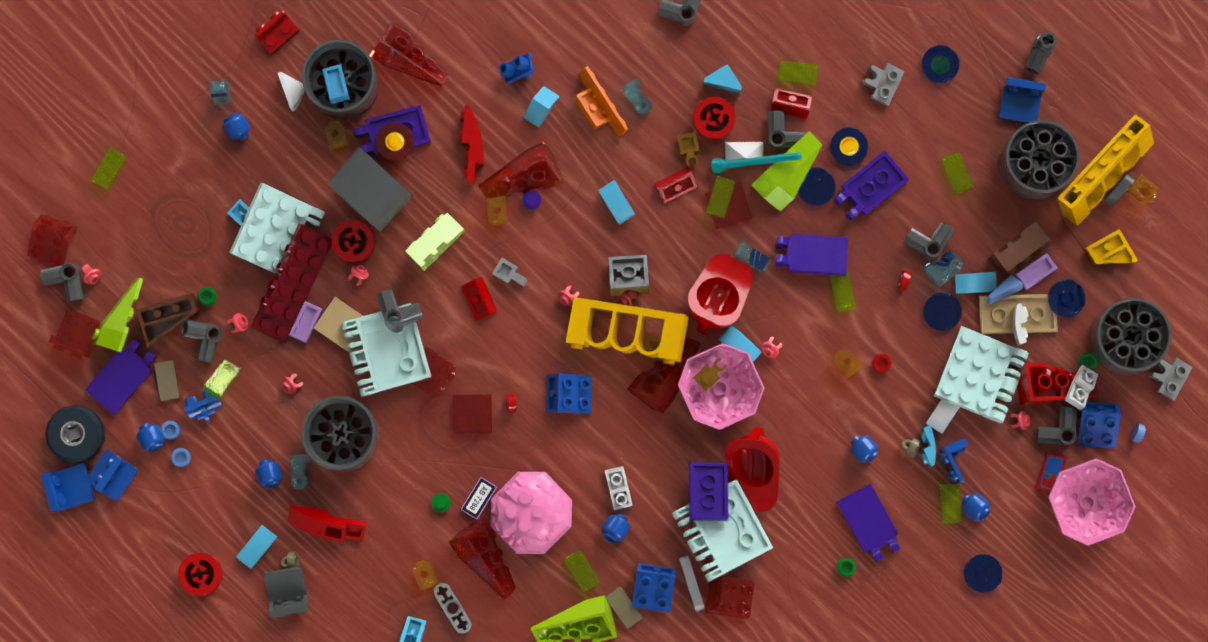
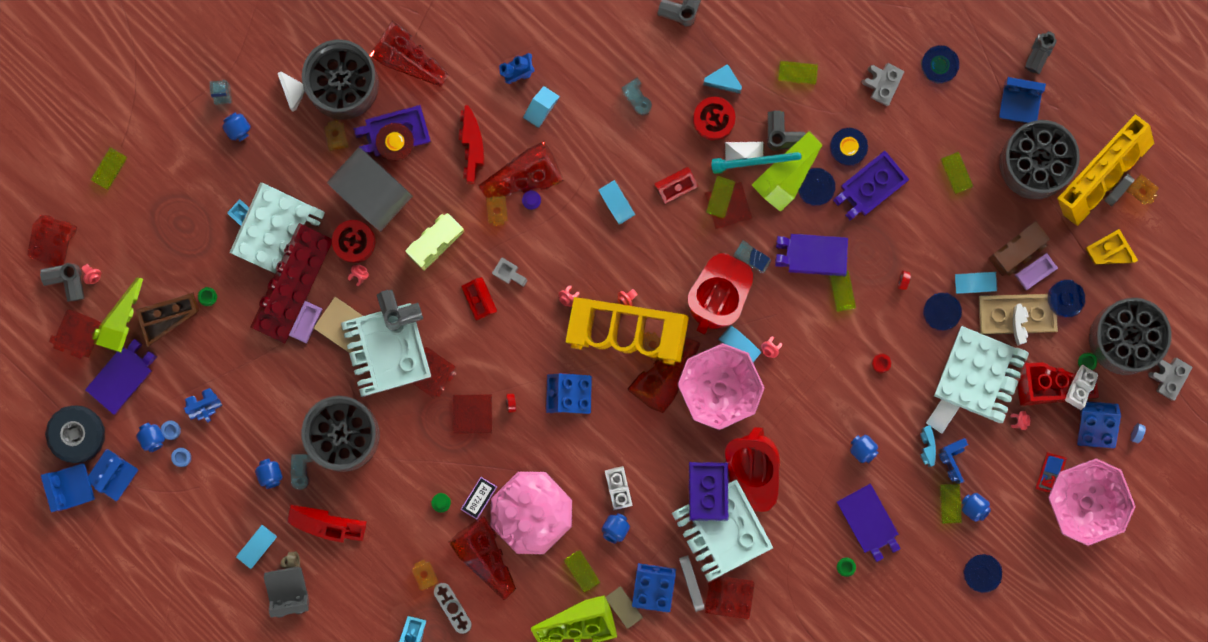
(167, 380): dark tan tile -> none
(204, 588): red wheel -> none
(207, 343): dark grey piece -> none
(221, 379): clear neon green tile -> none
(240, 323): coral plate -> none
(276, 32): red bracket -> none
(289, 386): coral plate -> none
(336, 84): dark azure tile -> none
(596, 104): orange bracket -> none
(628, 267): flat silver brick -> none
(688, 145): pearl gold plate -> none
(708, 376): pearl gold plate -> none
(791, 103): red slope -> none
(847, 370): clear yellow brick -> none
(913, 448): dark tan tile -> none
(938, 240): dark grey piece -> none
(944, 268): clear light blue leg -> none
(1007, 288): medium blue piece -> none
(1067, 424): dark grey piece -> none

